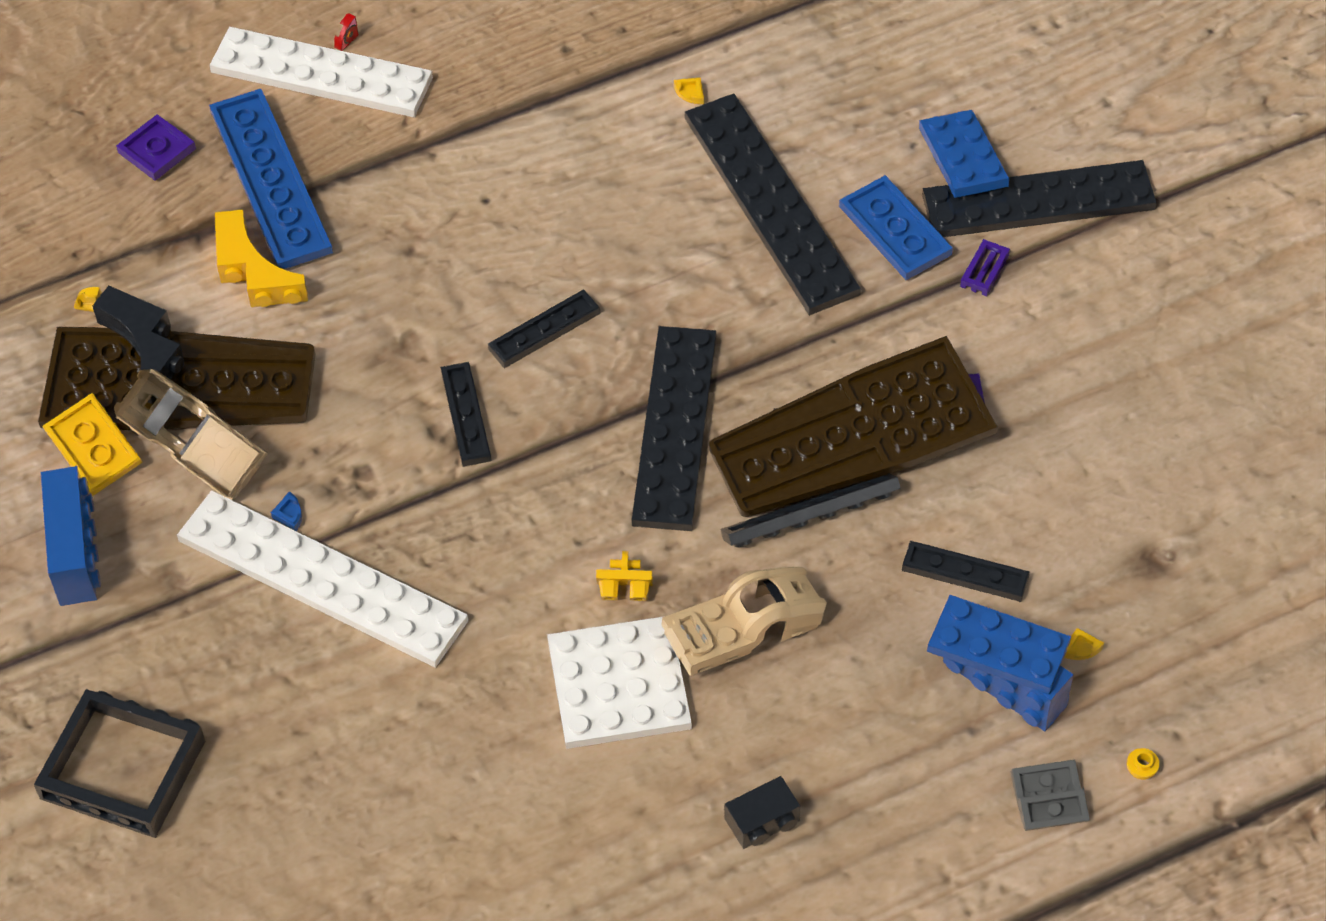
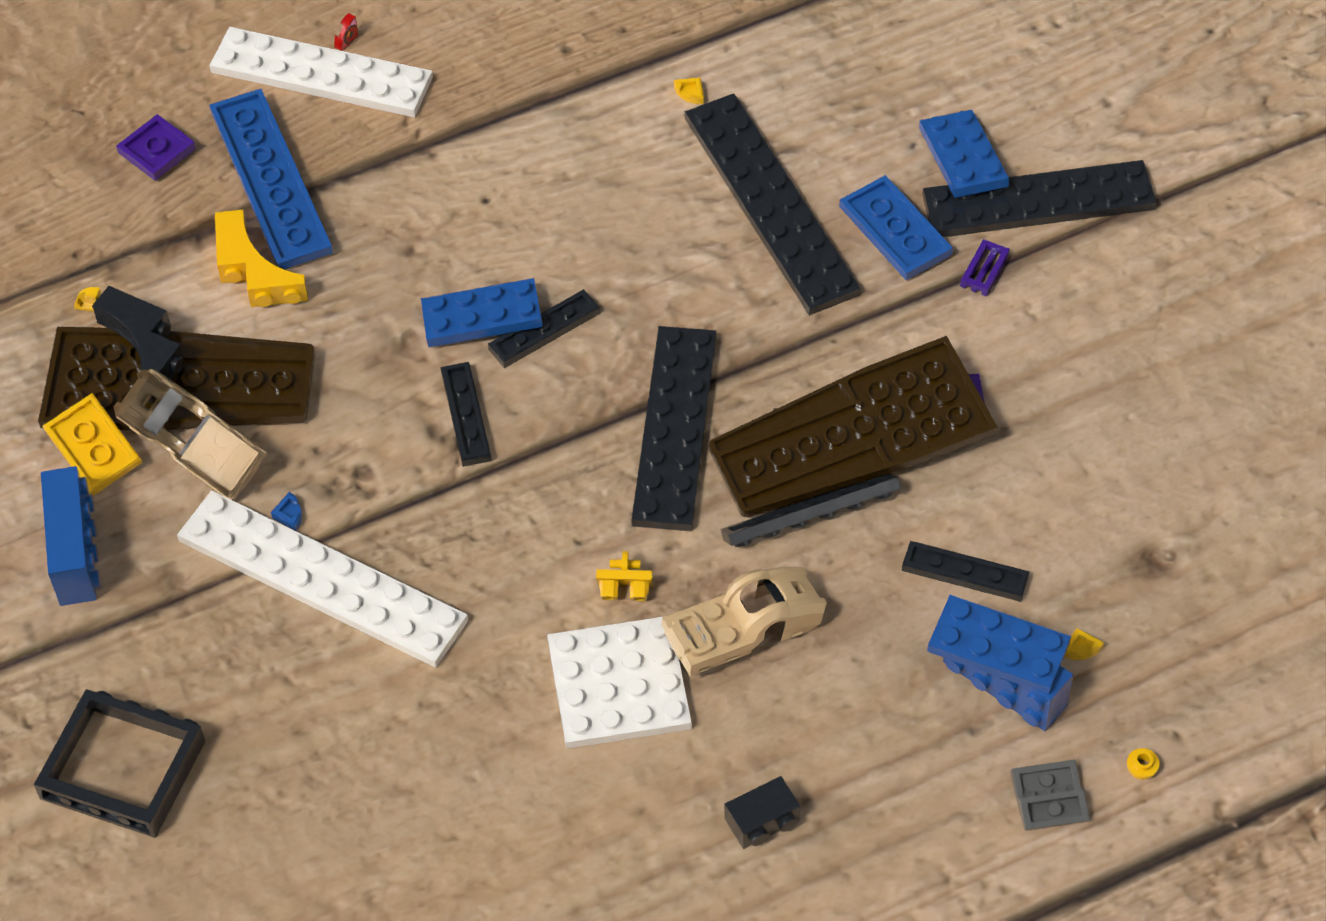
(481, 312): none -> blue plate

